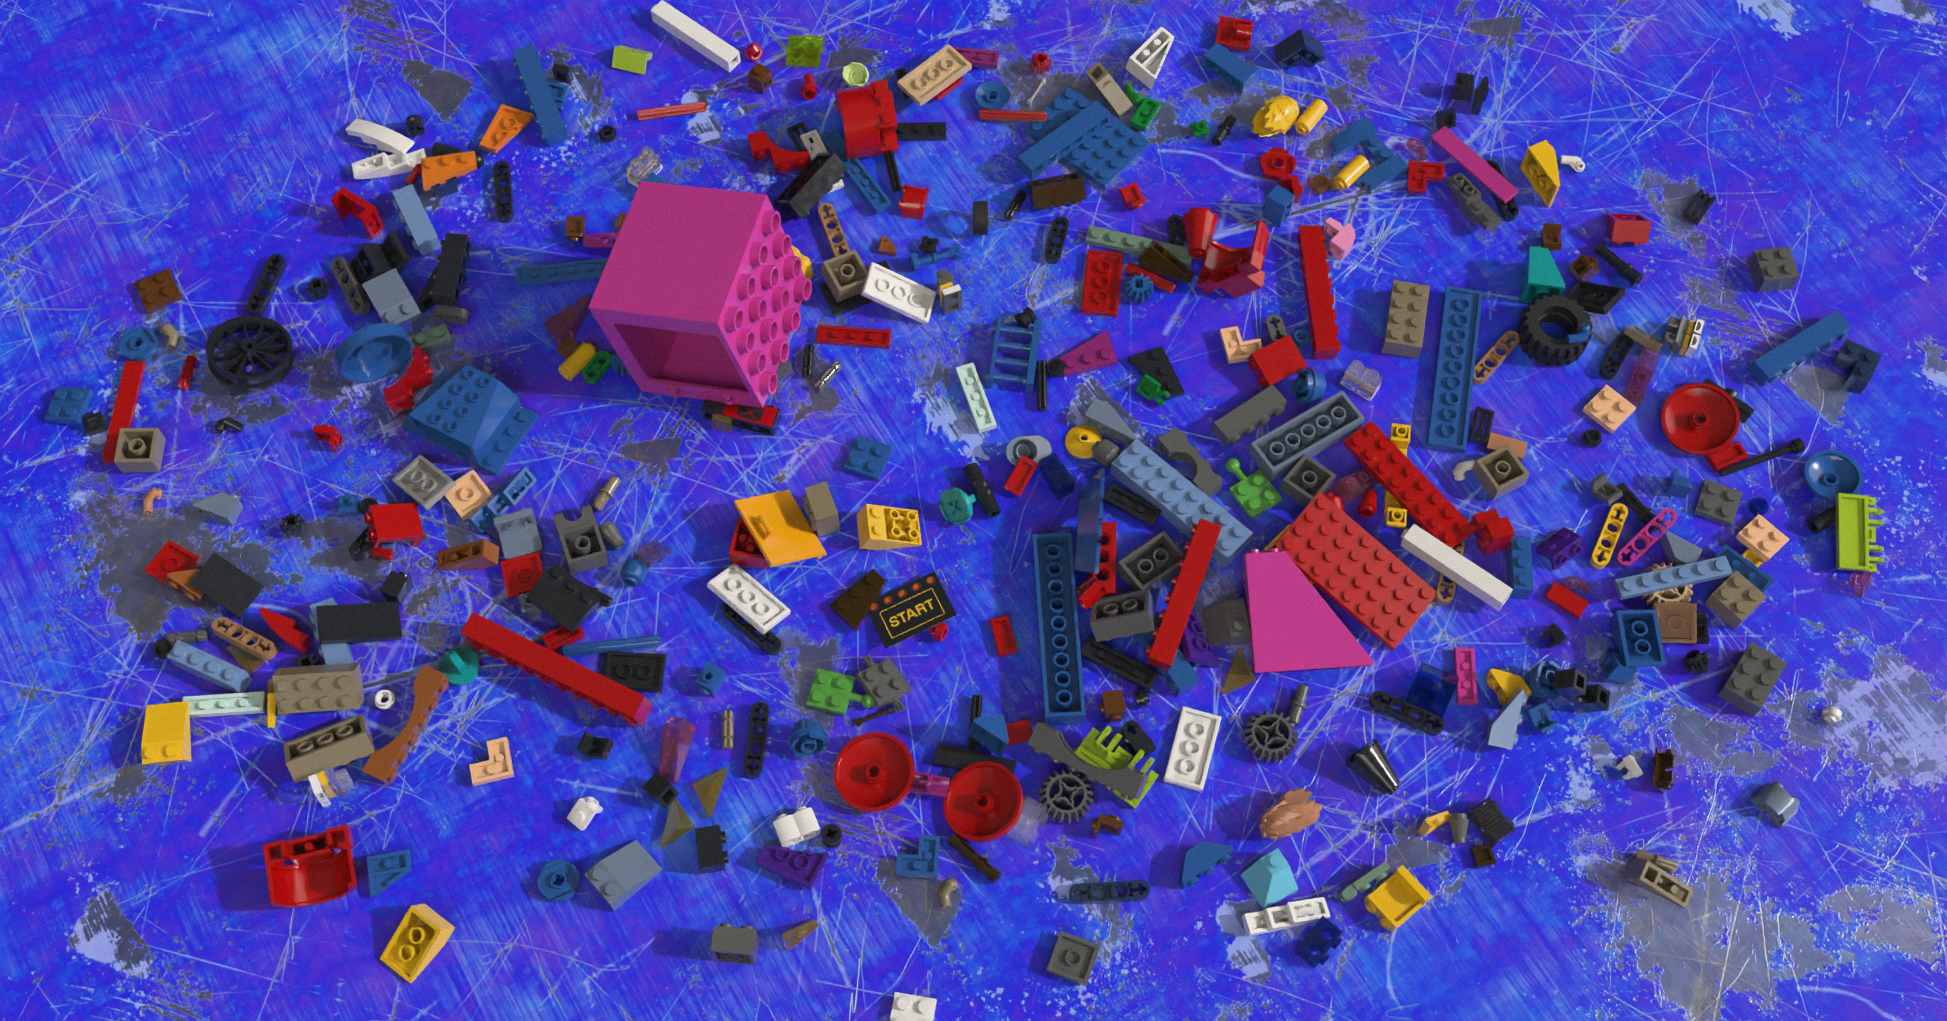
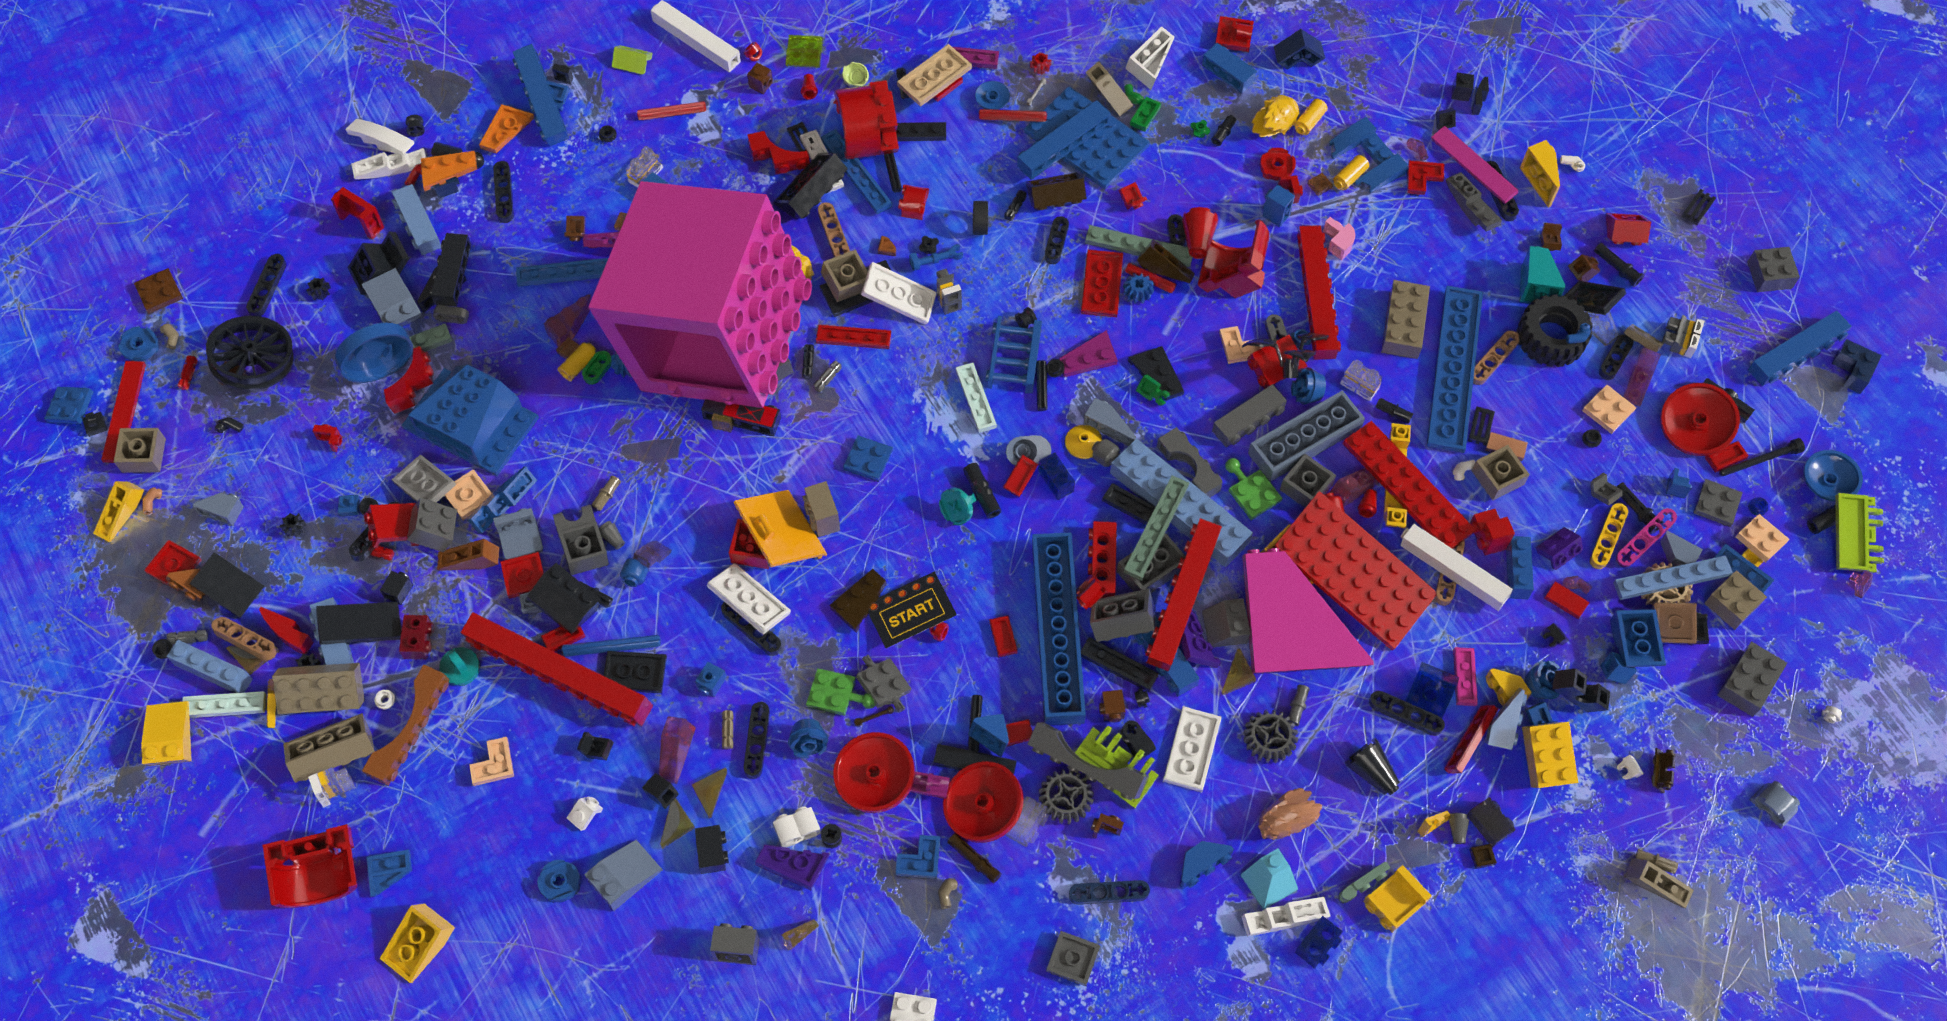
(118, 508): none -> yellow slope
(358, 303): dark grey beam -> none
(415, 637): none -> dark red brick
(432, 525): none -> dark grey brick
(888, 527): yellow slope -> none
(1089, 523): blue brick -> none
(1156, 528): none -> sand green plate
(1290, 366): none -> black plant
(1394, 410): none -> black axle
(1471, 739): none -> red tile
(1550, 754): none -> yellow brick
(1696, 662): black gear -> none

